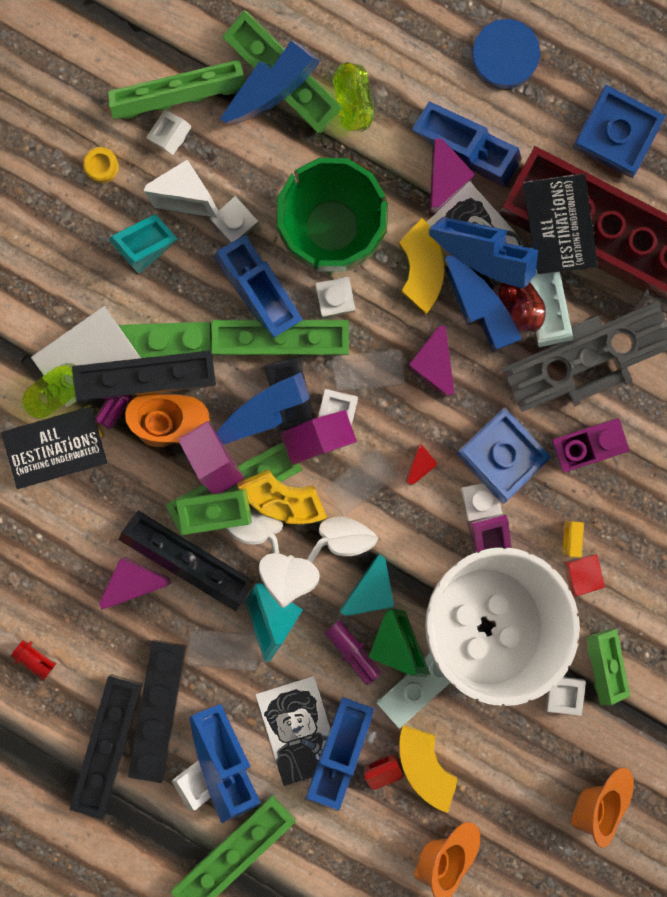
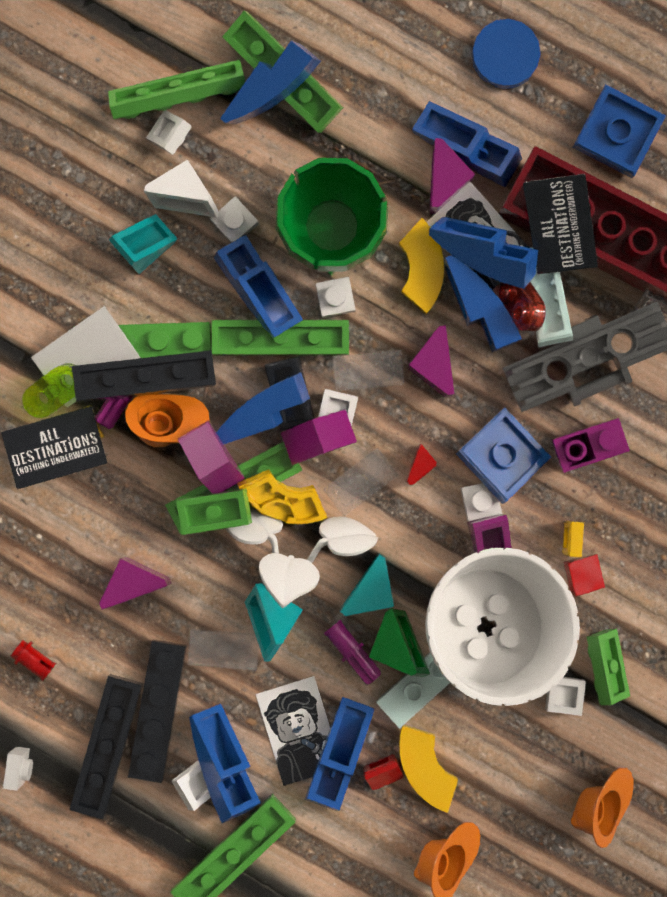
(17, 768): none -> white plate
(101, 165): yellow tile -> none
(186, 560): black plate -> none
(354, 95): clear neon green plate -> none

